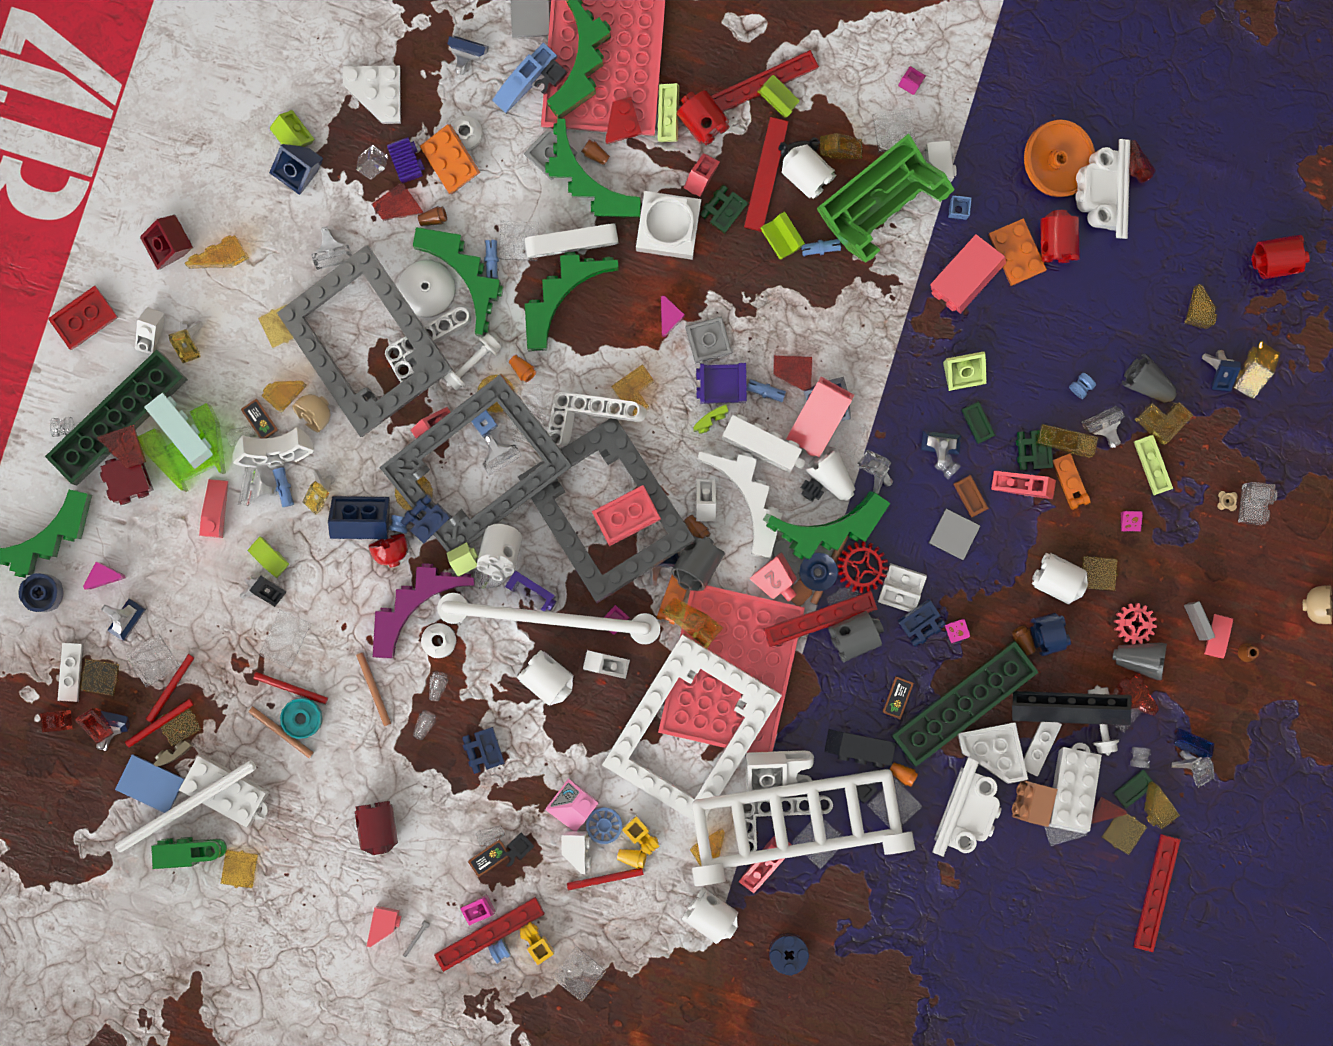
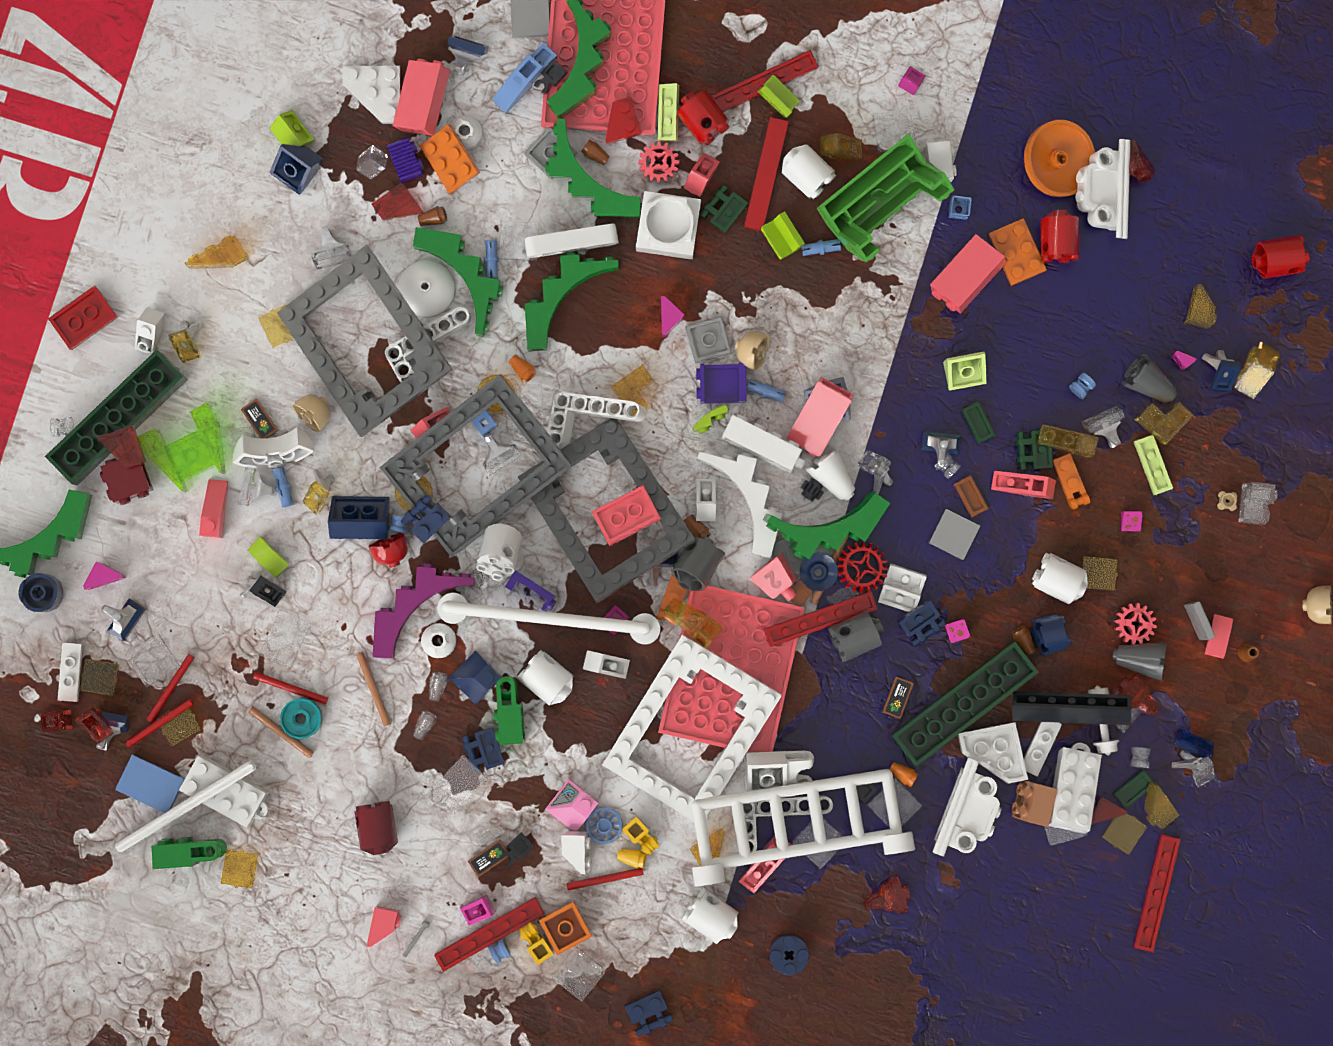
(166, 241): dark red slope -> none
(168, 756): dark tan slope -> none
(178, 430): light aqua wedge -> none
(282, 393): clear yellow slope -> none
(421, 97): none -> coral brick
(458, 784): none -> clear piece
(462, 559): yellowish green brick -> none
(475, 677): none -> dark blue slope
(489, 344): white piece -> none
(509, 714): none -> green brick
(565, 927): none -> orange brick
(645, 1008): none -> dark blue plate
(664, 156): none -> coral gear
(751, 349): none -> tan cylinder
(784, 148): black arm -> none
(794, 370): clear red wing -> none
(860, 748): black wedge -> none
(890, 896): none -> clear red rock
(1182, 359): none -> dark pink slope

